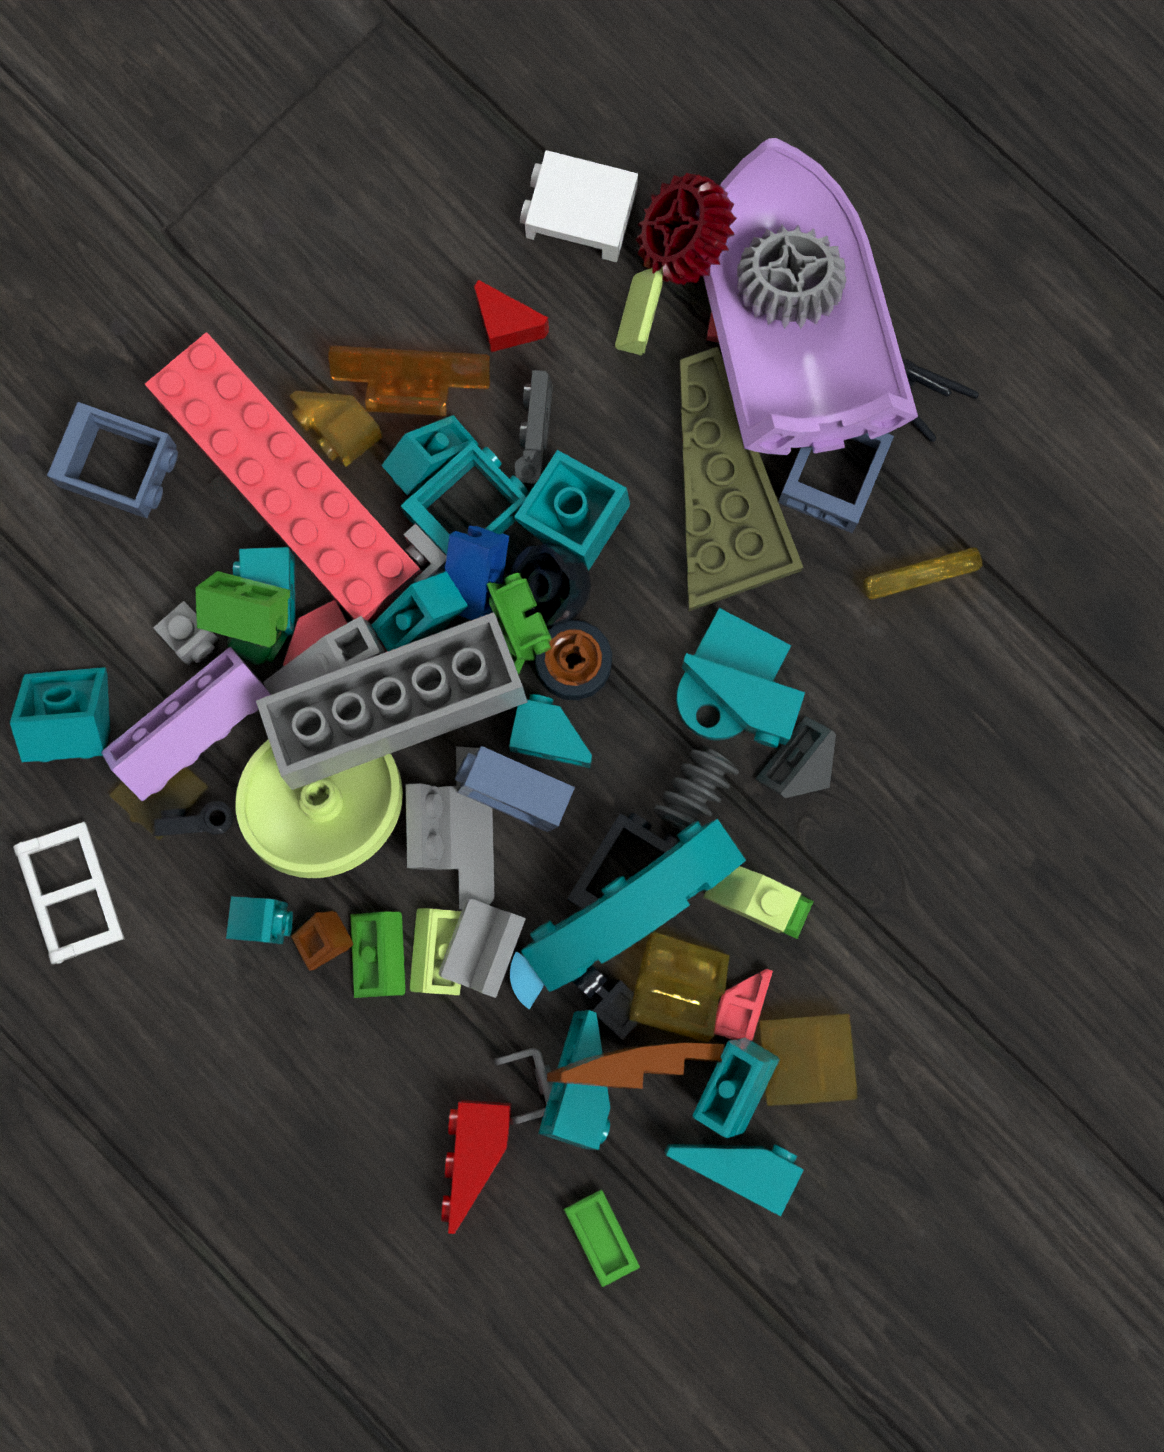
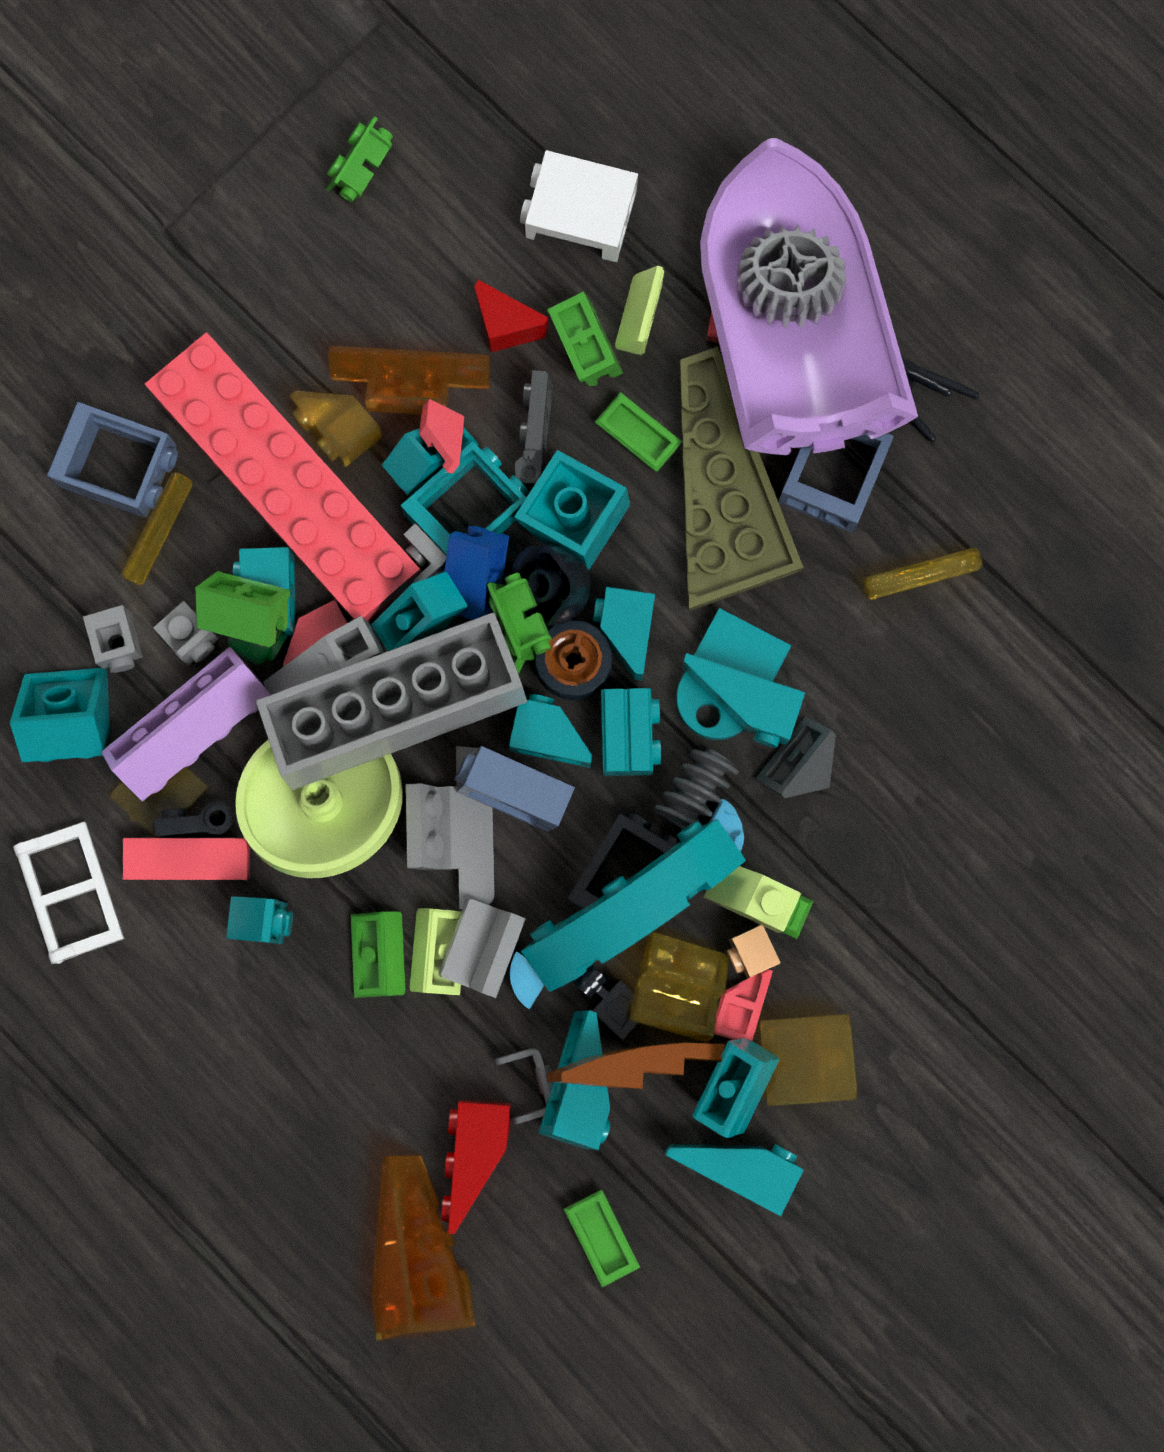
(104, 629): none -> light grey brick
(157, 529): none -> clear yellow axle
(186, 858): none -> coral tile
(321, 939): dark orange slope -> none
(367, 146): none -> bright green hinge
(415, 1272): none -> clear orange wedge
(444, 431): none -> coral tile
(584, 339): none -> bright green hinge
(626, 624): none -> teal slope
(628, 732): none -> teal brick
(638, 432): none -> bright green tile
(686, 228): dark red gear -> none
(730, 821): none -> medium azure tile
(752, 952): none -> light nougat plate

